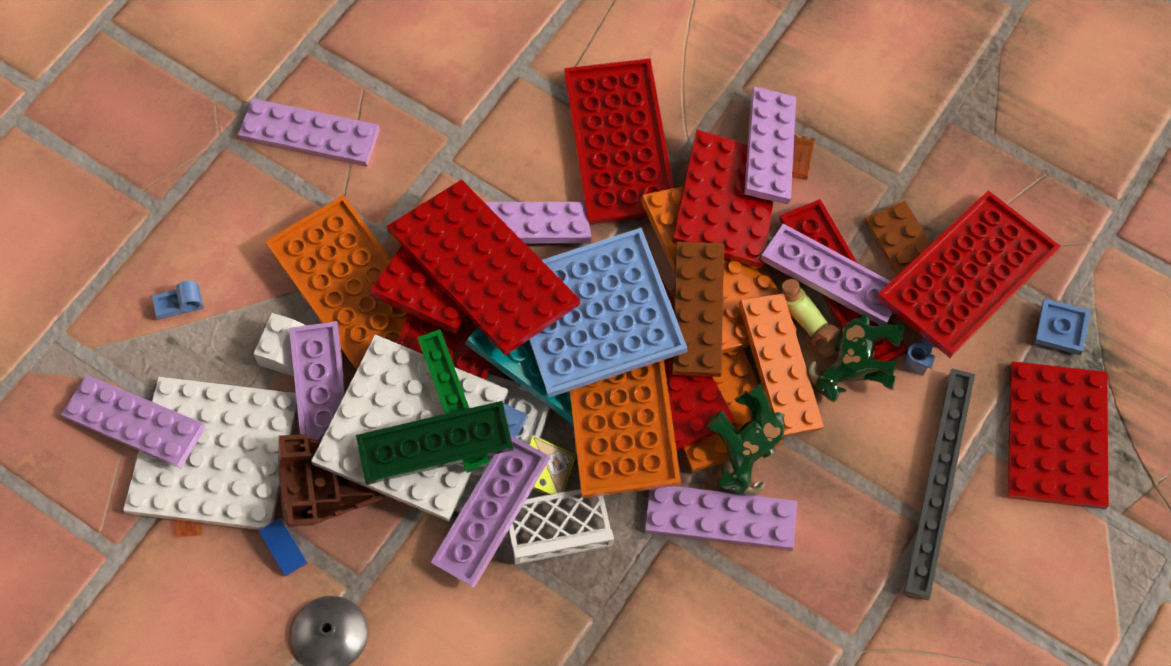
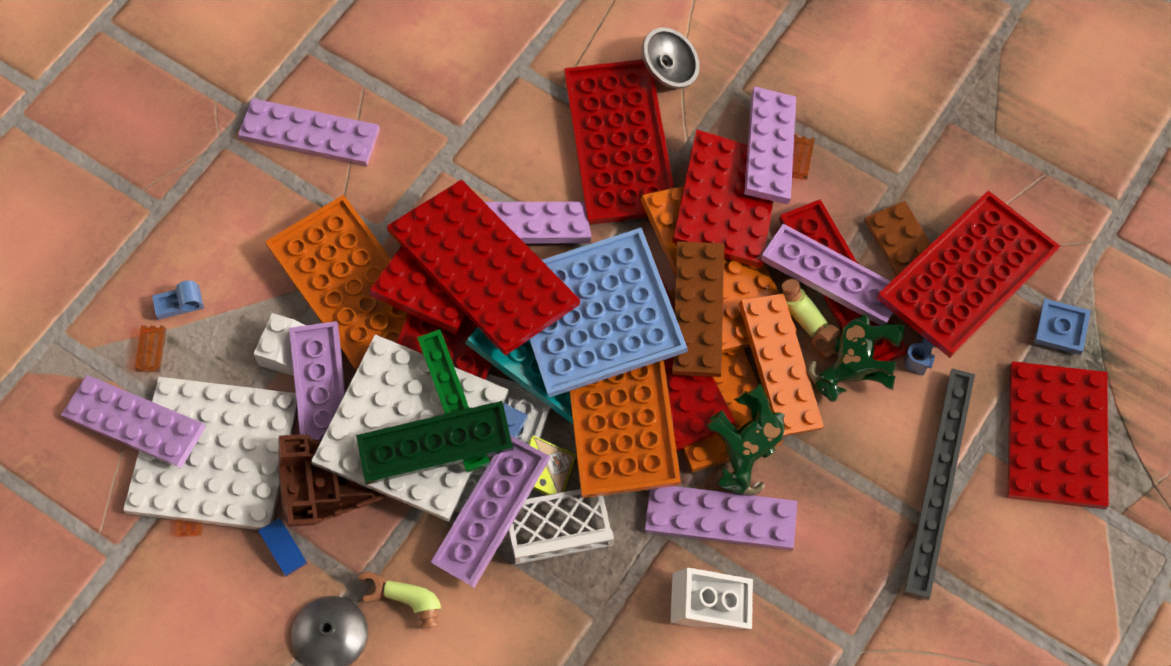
(152, 330): none -> clear orange tile
(419, 598): none -> piece
(670, 58): none -> flat silver dish
(711, 600): none -> white slope

